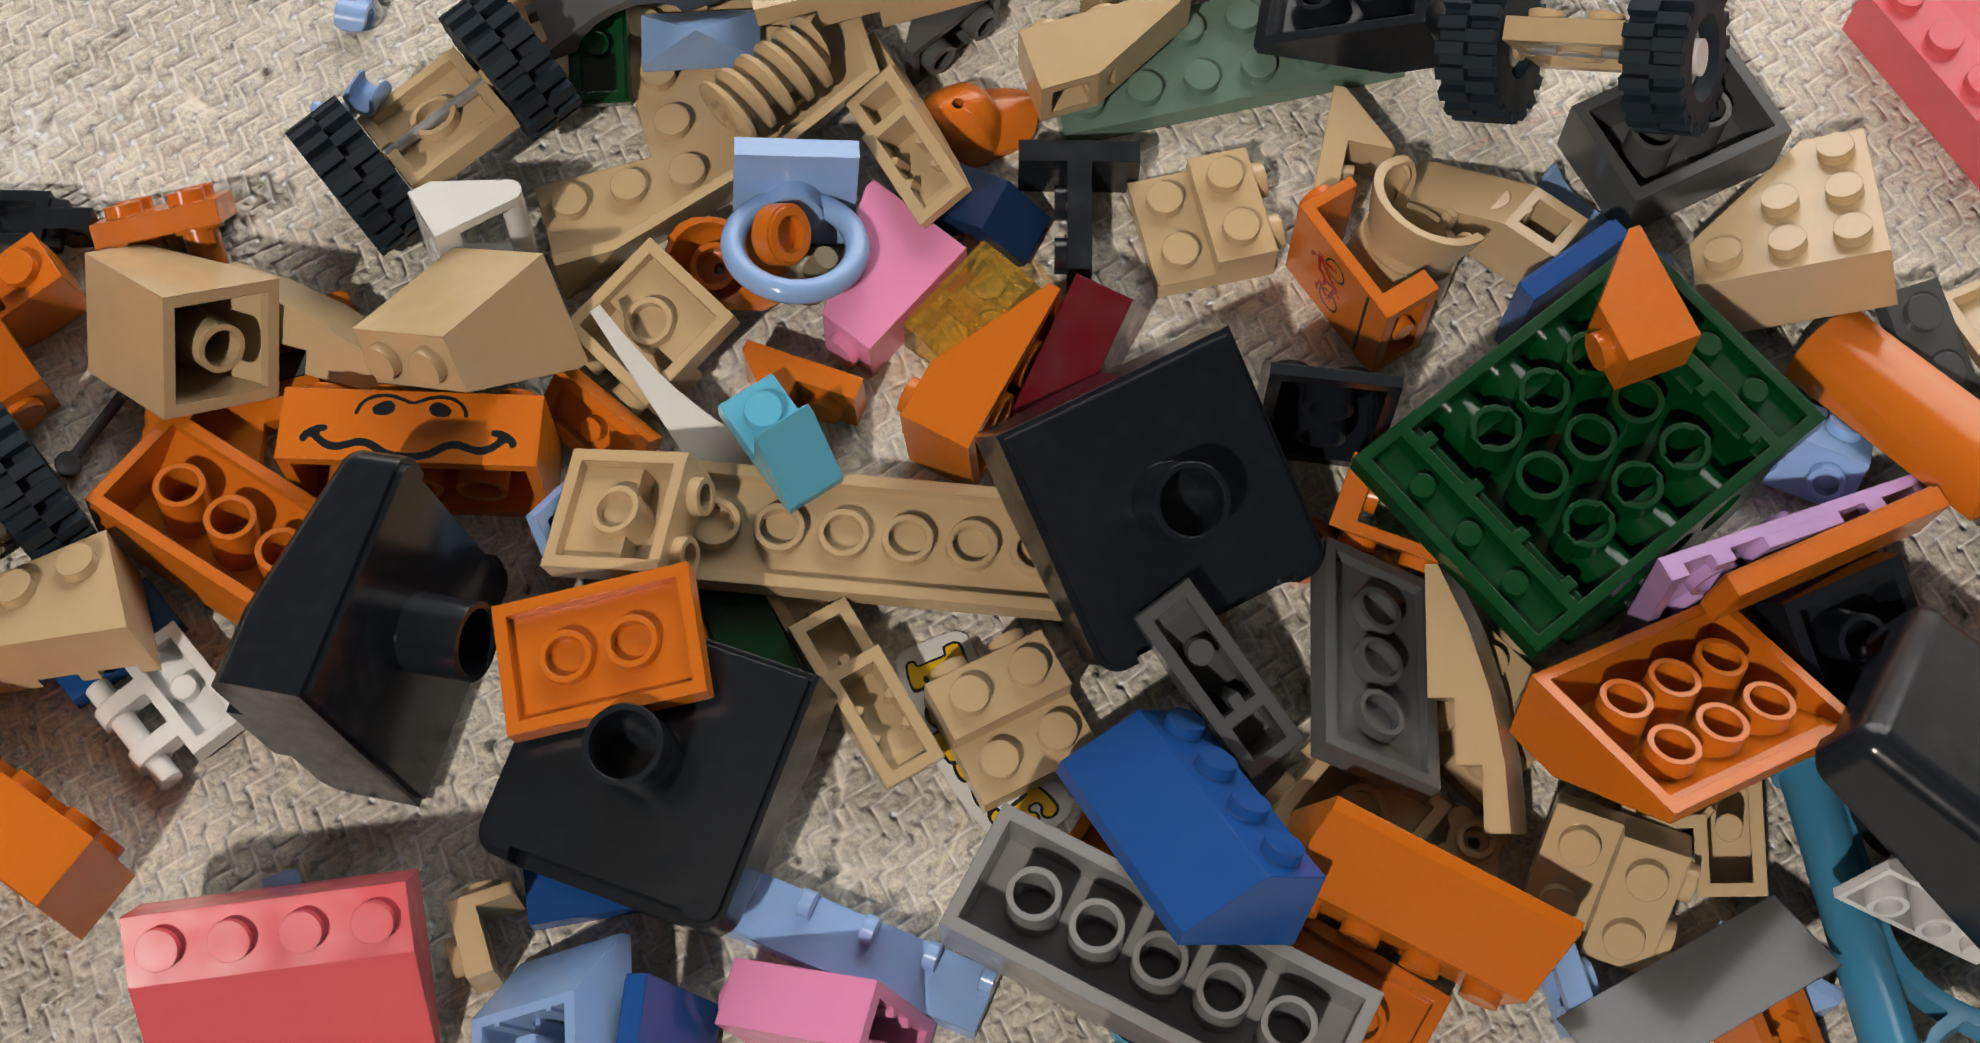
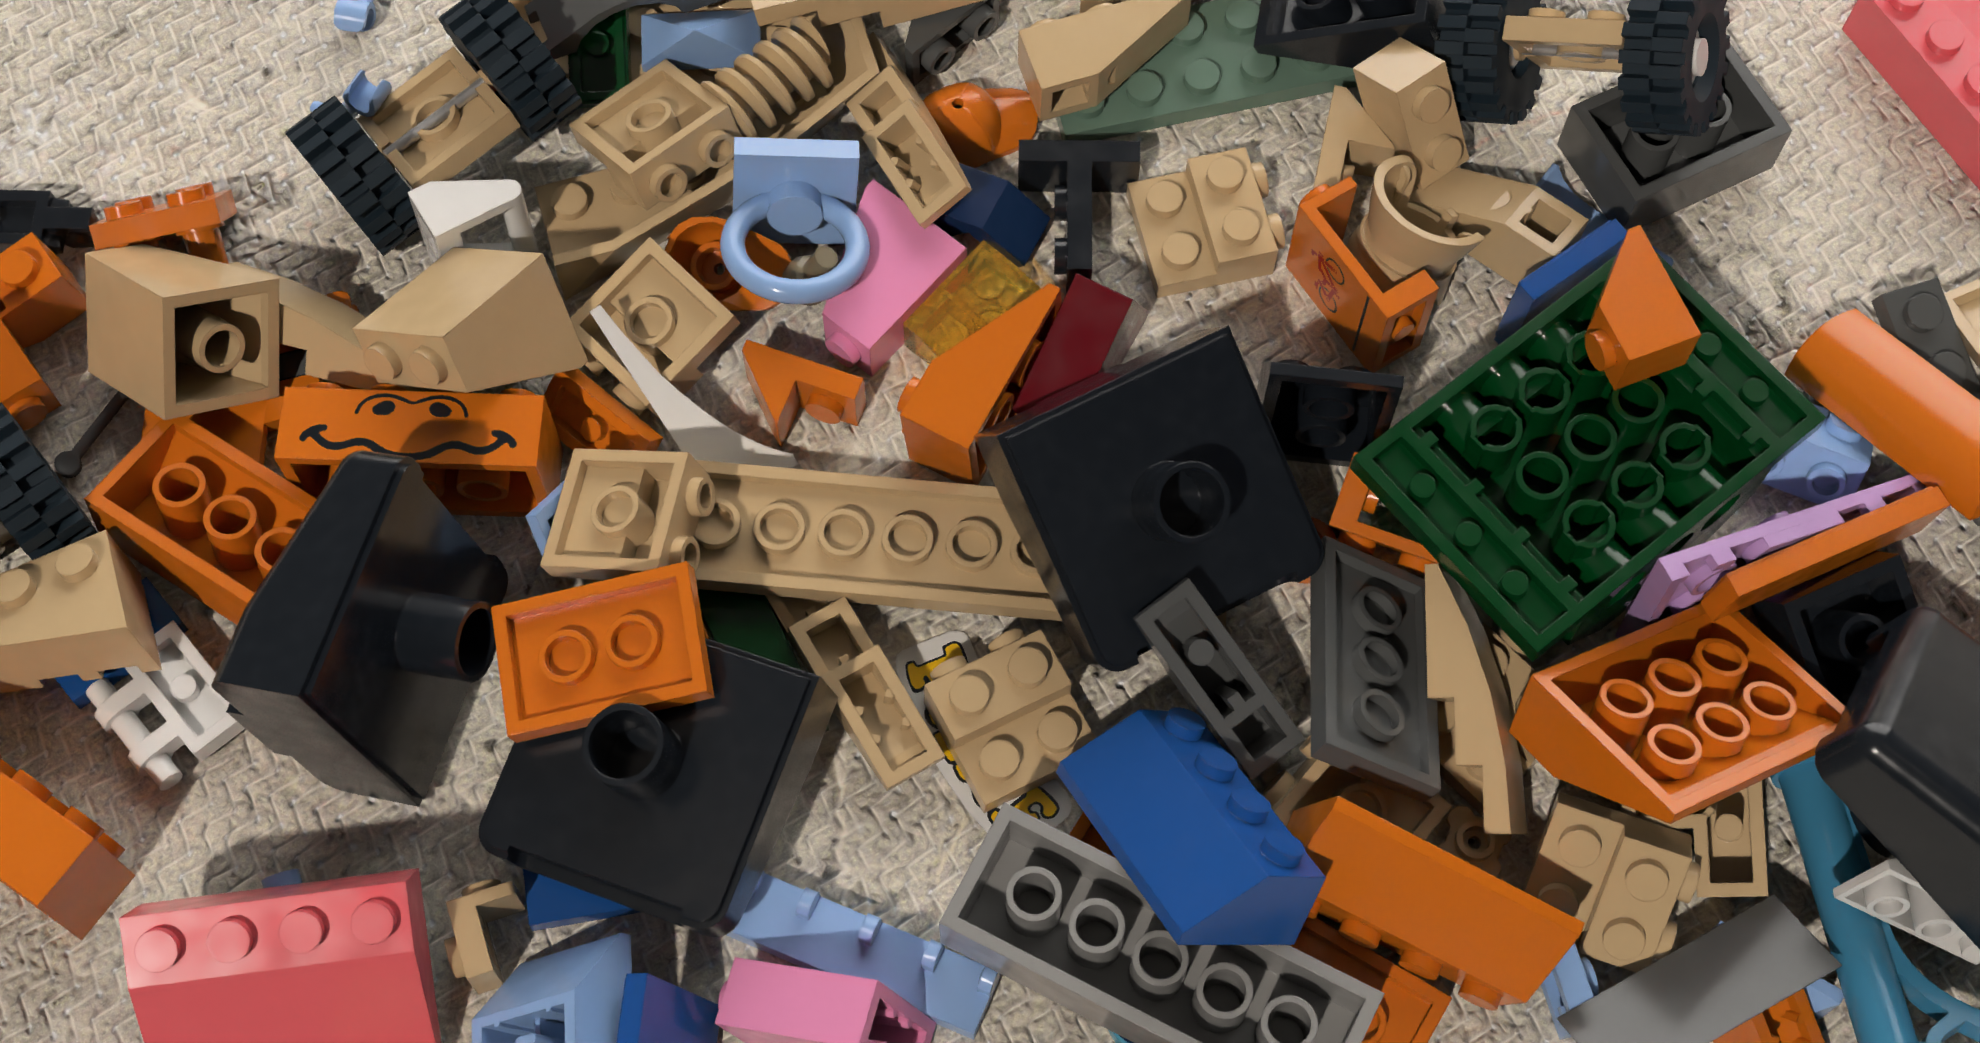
(658, 134): none -> tan plate
(781, 234): orange tile -> none
(782, 442): medium azure slope -> none
(1414, 107): none -> tan brick
(1800, 240): tan brick -> none

